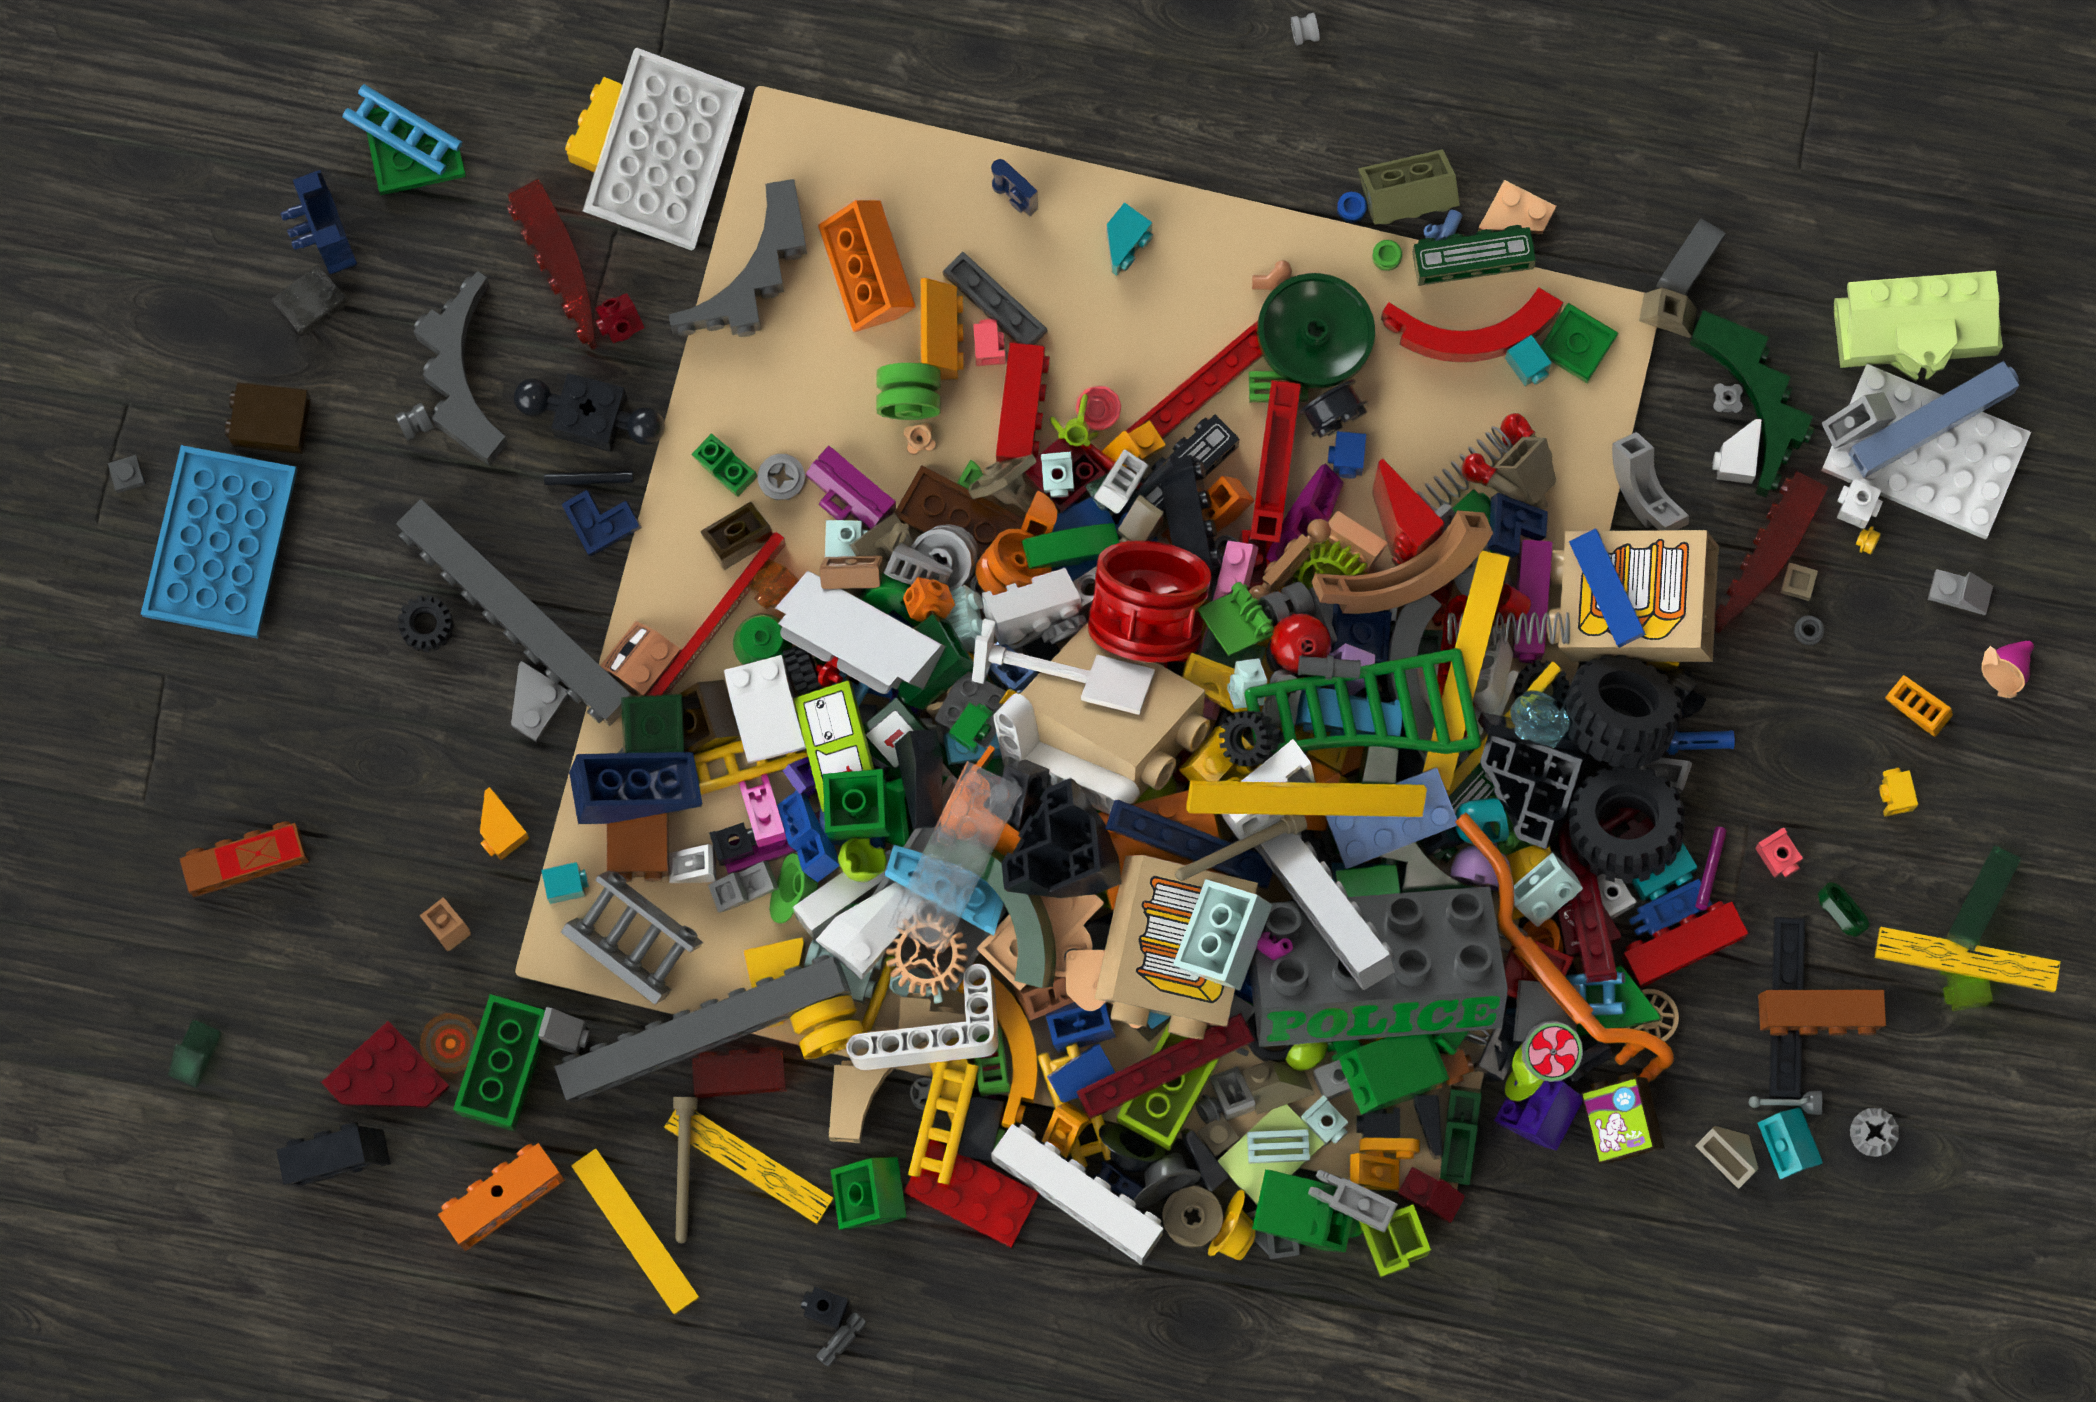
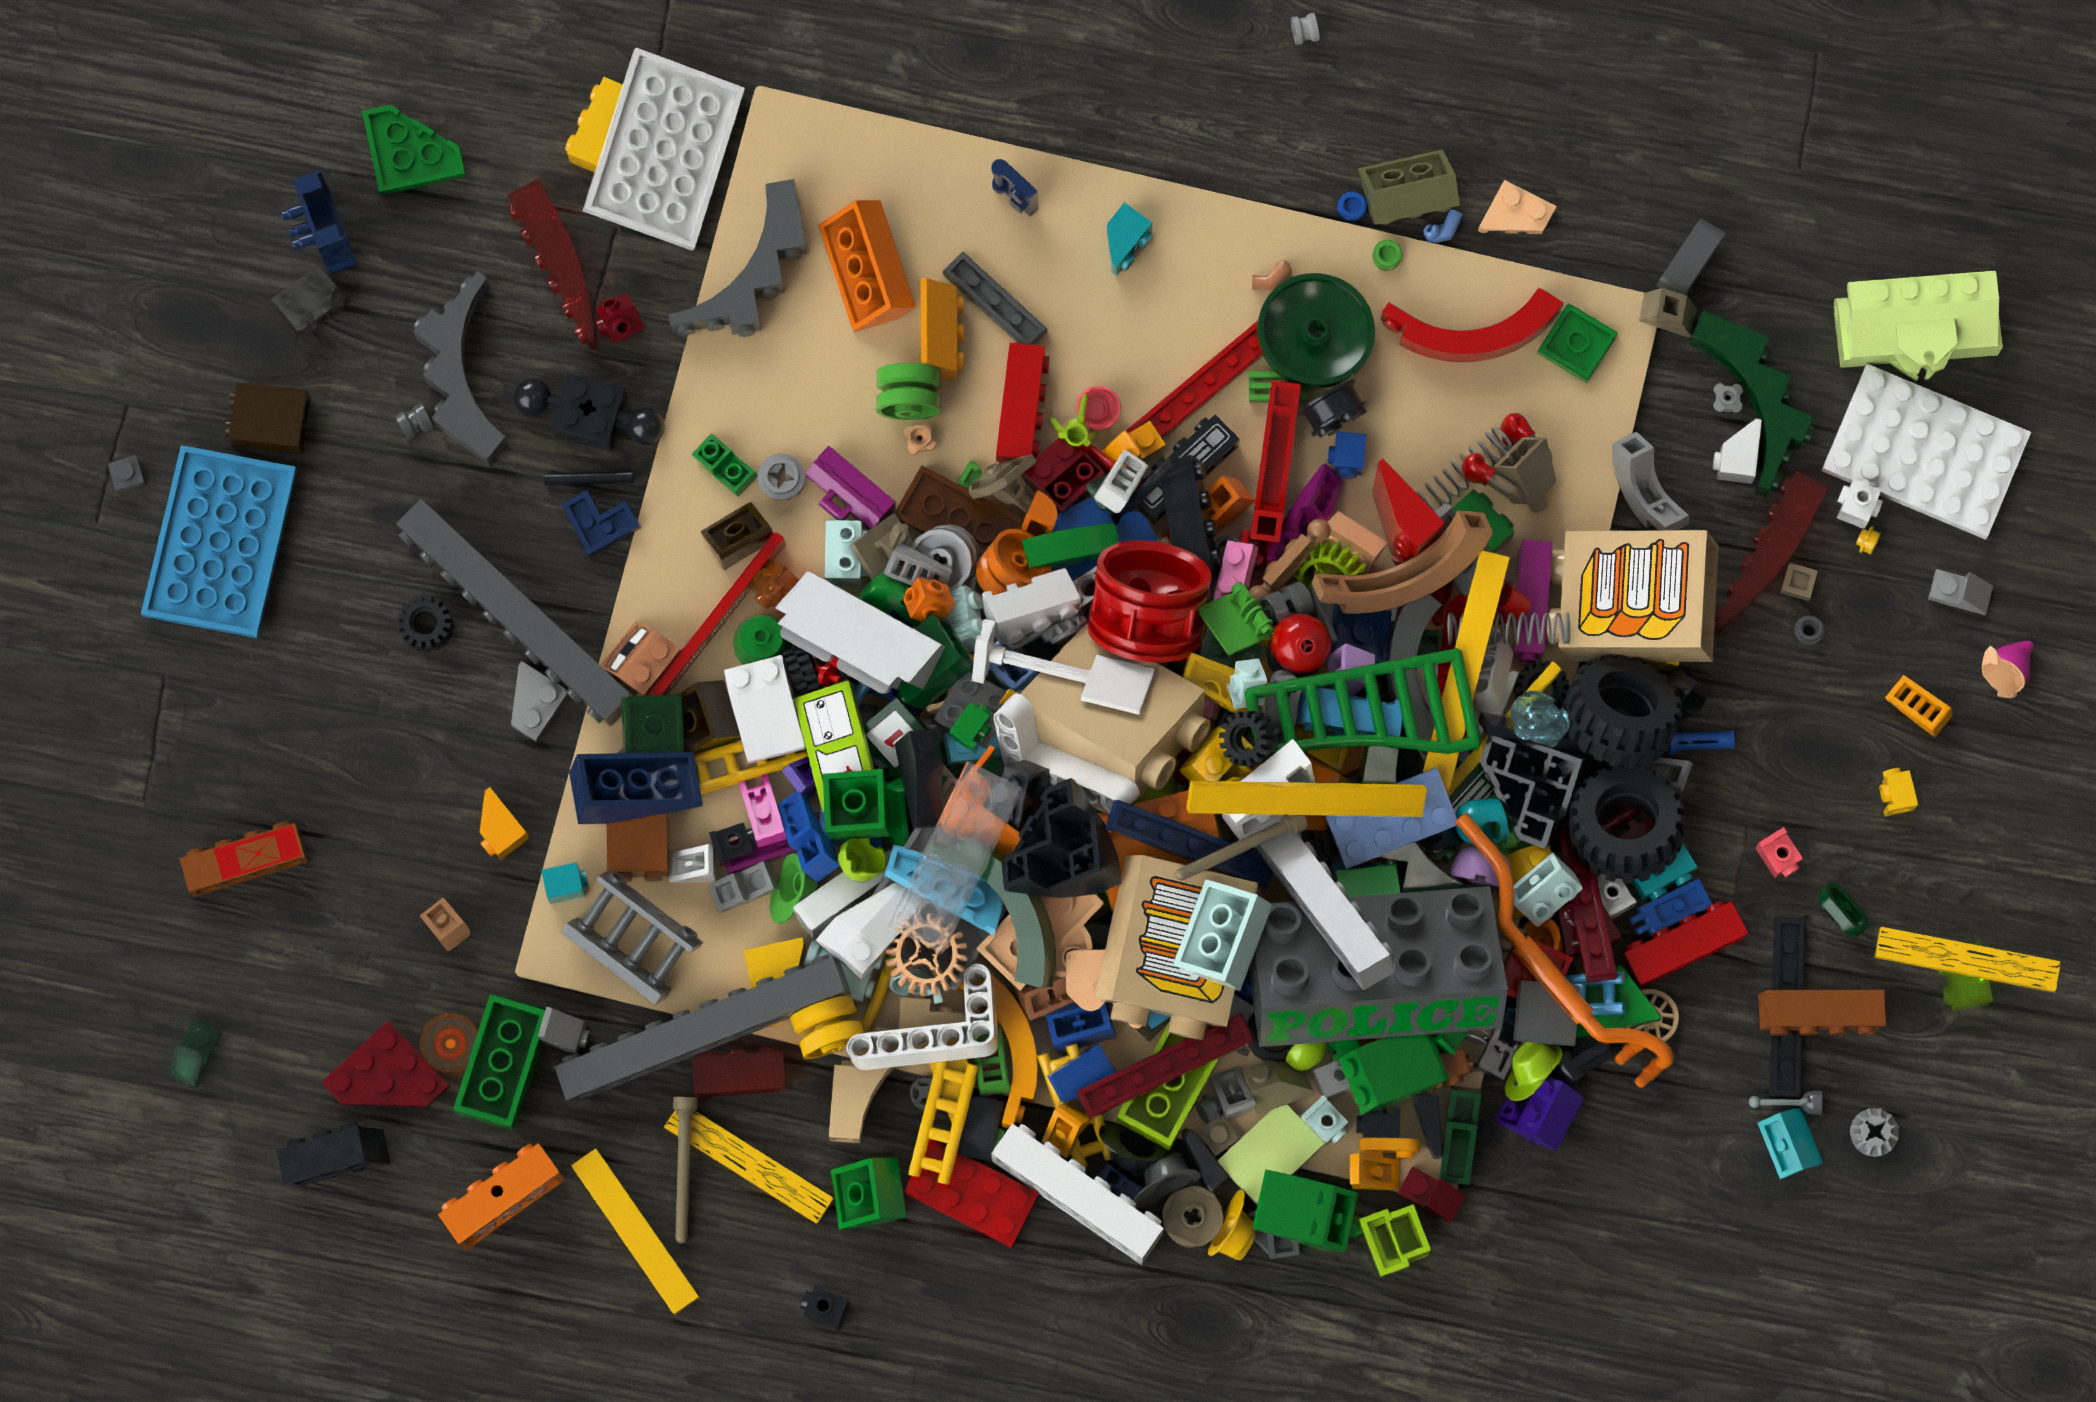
(398, 112): dark azure bar -> none
(841, 1339): dark grey axle -> none
(851, 572): medium nougat slope -> none
(988, 343): coral brick -> none
(1060, 461): light aqua brick -> none
(1141, 522): dark tan slope -> none
(1270, 948): magenta arm -> none
(1278, 1146): light aqua tile -> none
(1329, 667): dark grey pin -> none
(1355, 1201): light grey hinge -> none
(1473, 255): dark green brick -> none
(1512, 519): dark blue plate -> none
(1529, 361): teal brick -> none
(1552, 1051): tile -> none
(1607, 588): blue tile -> none
(1622, 1119): brick -> none
(1711, 868): magenta bar -> none
(1730, 1154): dark tan slope -> none
(1859, 419): light grey slope -> none
(1934, 419): sand blue brick -> none
(1983, 898): clear green tile -> none

